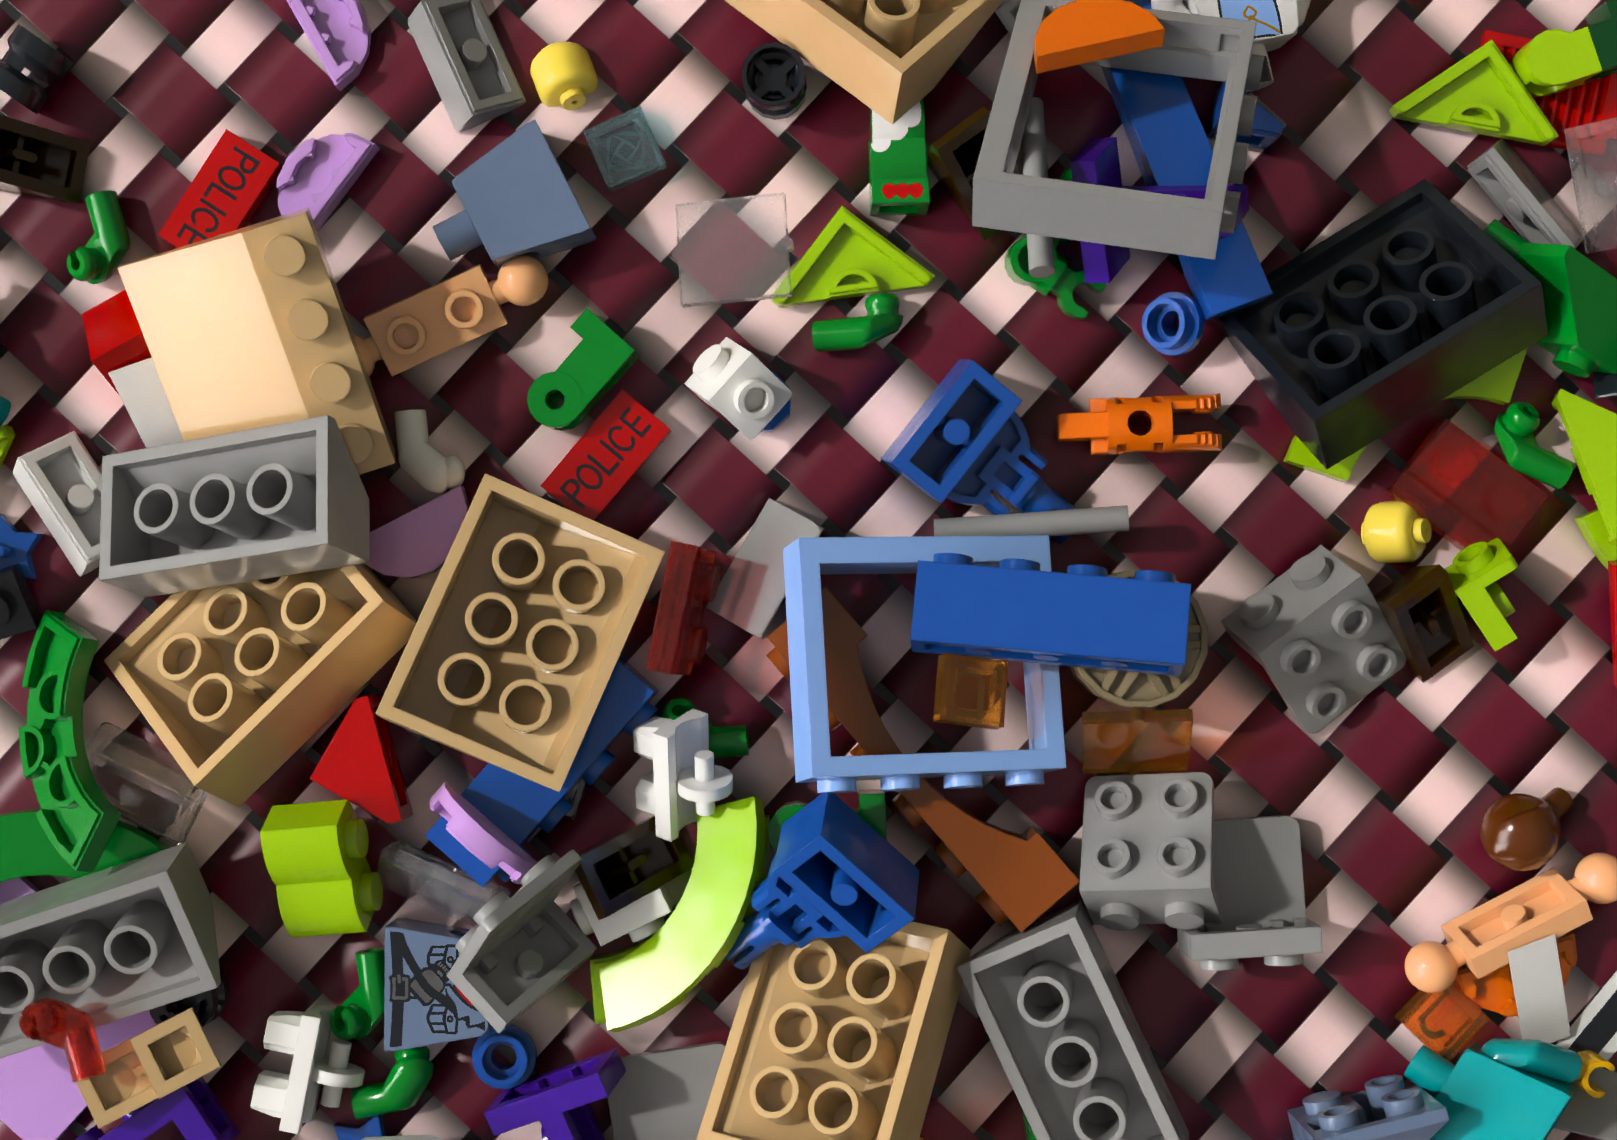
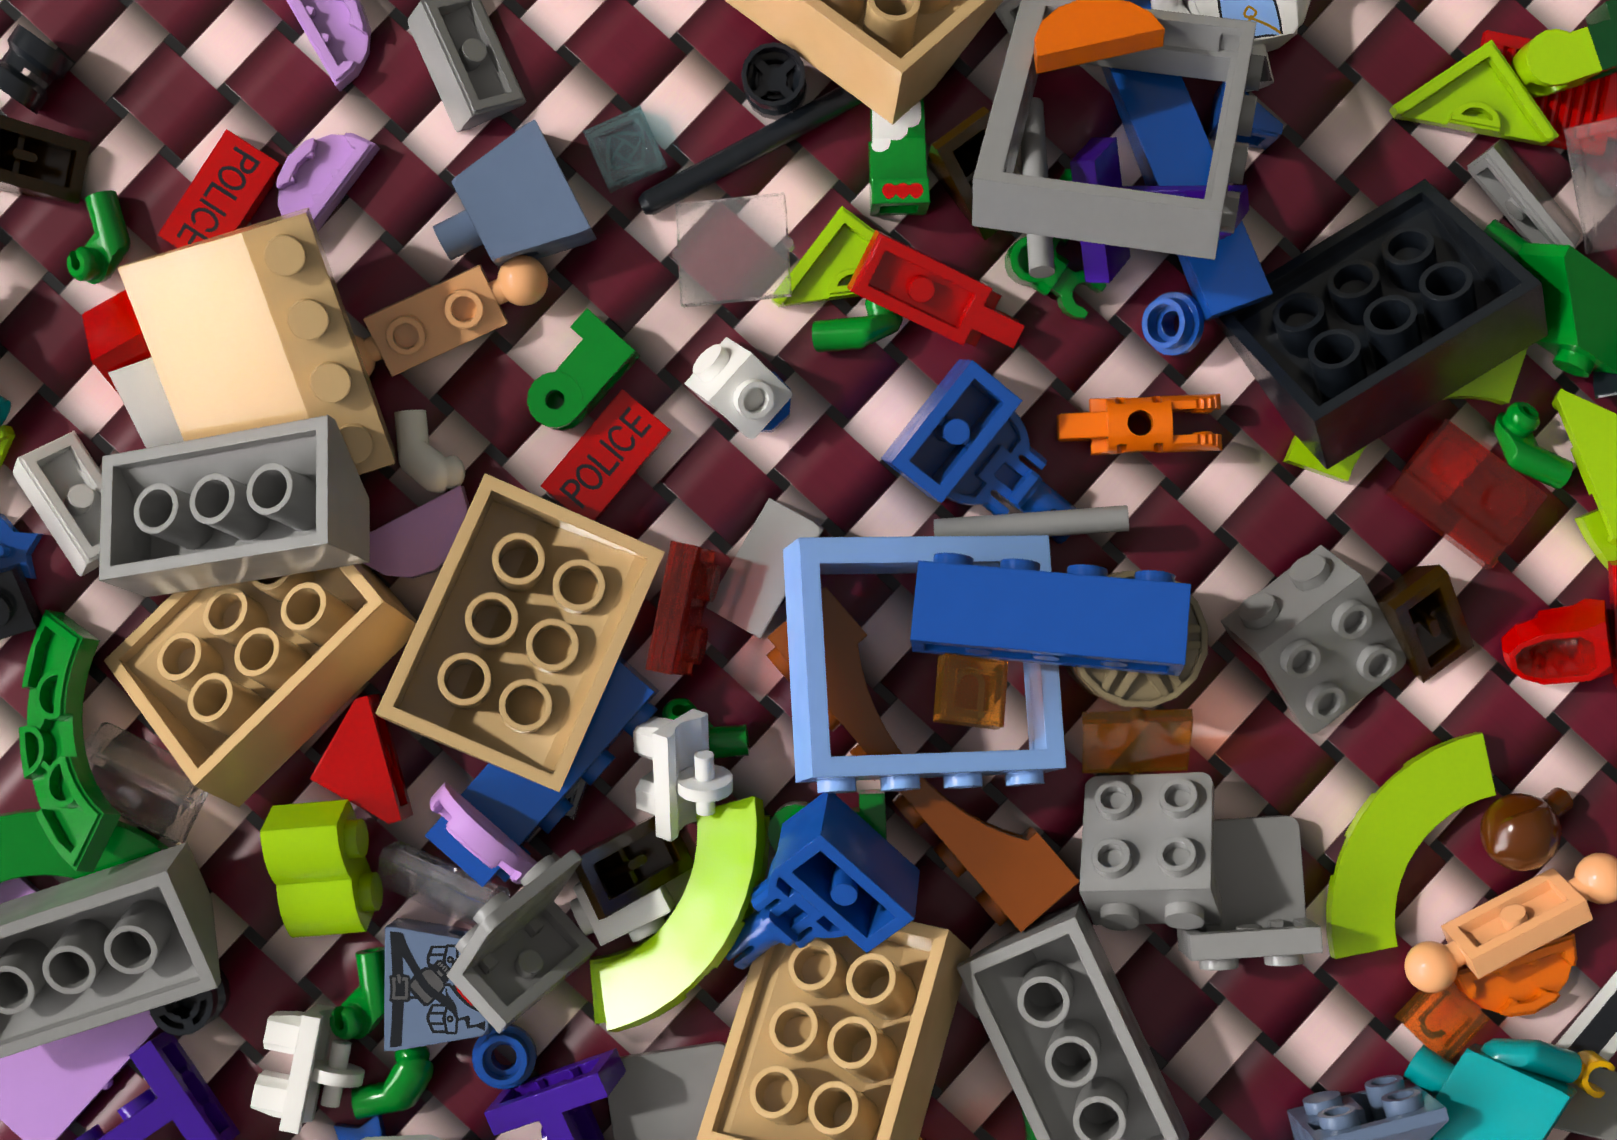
(66, 1029): clear red arm -> none
(149, 1067): tan slope -> none
(563, 75): light yellow piece -> none
(747, 150): none -> black bar
(931, 293): none -> red hinge
(1388, 833): none -> lime tile
(1394, 532): light yellow piece -> none
(1474, 581): lime bracket -> none
(1539, 991): white sticker -> none
(1561, 644): none -> red rock

